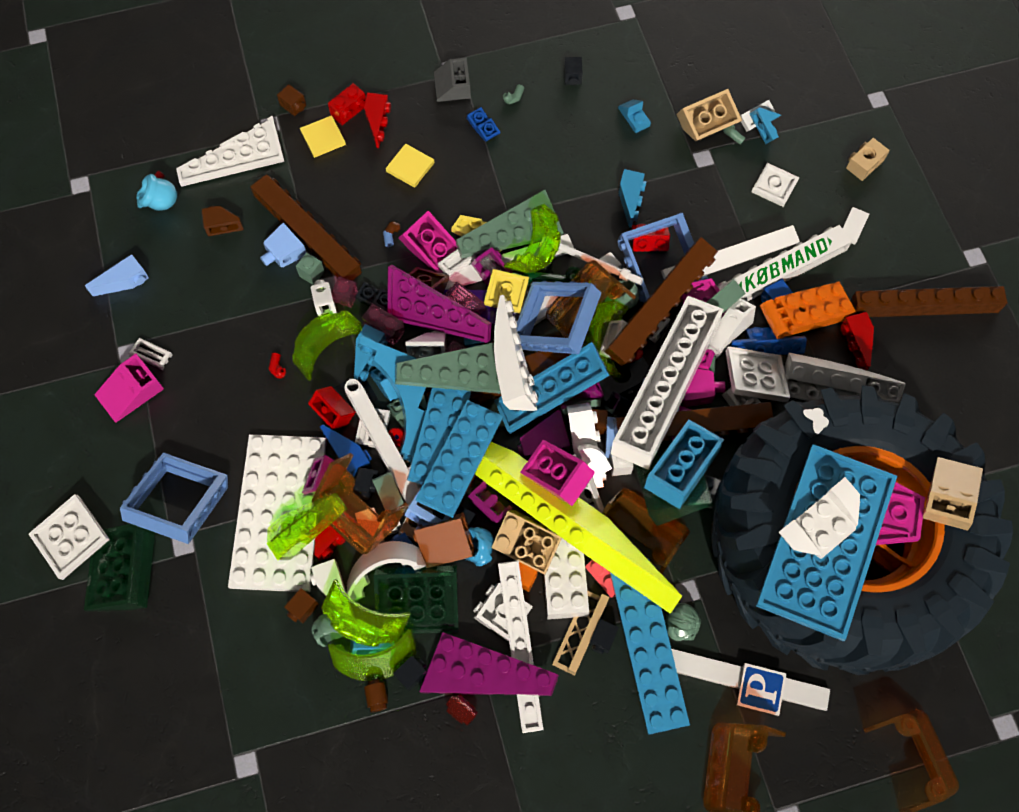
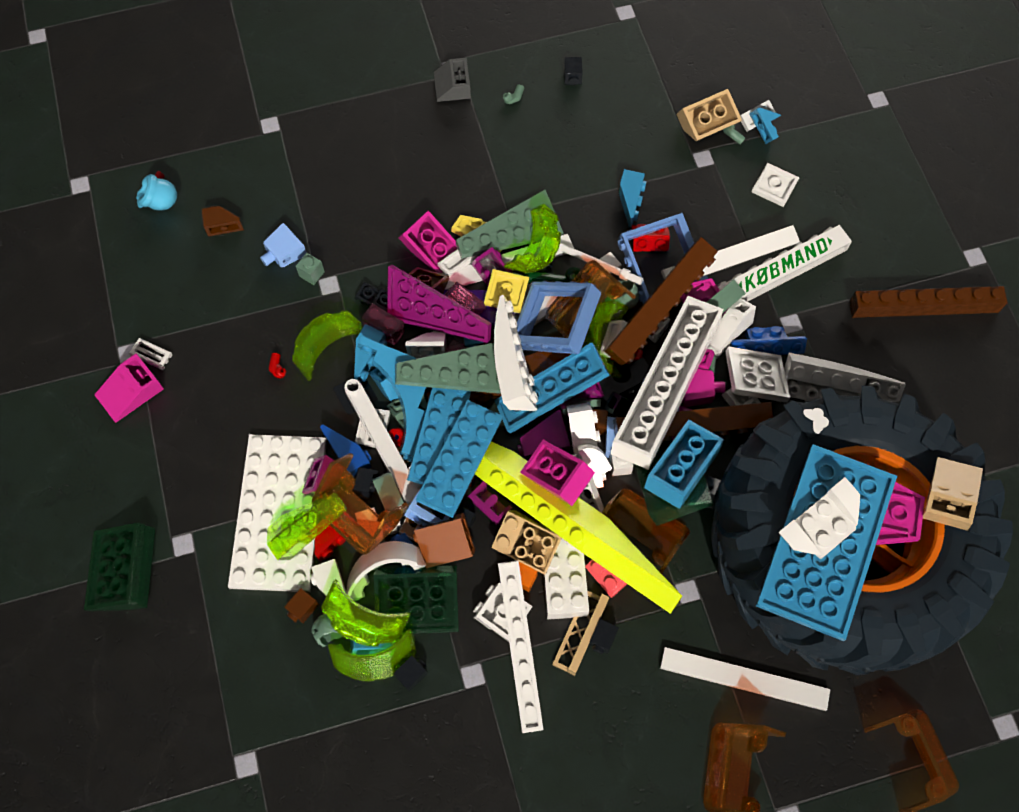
(68, 536): white plate -> none
(120, 277): light blue slope -> none
(167, 463): medium blue window -> none
(239, 154): white wing -> none
(291, 100): reddish brown brick -> none
(306, 229): reddish brown brick -> none
(322, 136): light yellow tile -> none
(322, 296): white torso -> none
(331, 407): red brick -> none
(344, 292): clear pink brick -> none
(347, 104): red brick -> none
(376, 111): red slope -> none
(376, 695): reddish brown brick -> none
(388, 232): arm -> none
(410, 165): light yellow tile -> none
(461, 709): clear red brick -> none
(473, 669): magenta wing -> none
(482, 124): blue slope -> none
(482, 542): dark azure hair -> none
(634, 115): dark azure slope -> none
(650, 659): dark azure plate -> none
(683, 622): sand green hair -> none
(761, 689): piece -> none
(775, 290): blue brick -> none
(807, 310): orange hinge -> none
(855, 224): white tile -> none
(859, 335): red slope -> none
(867, 158): tan brick -> none

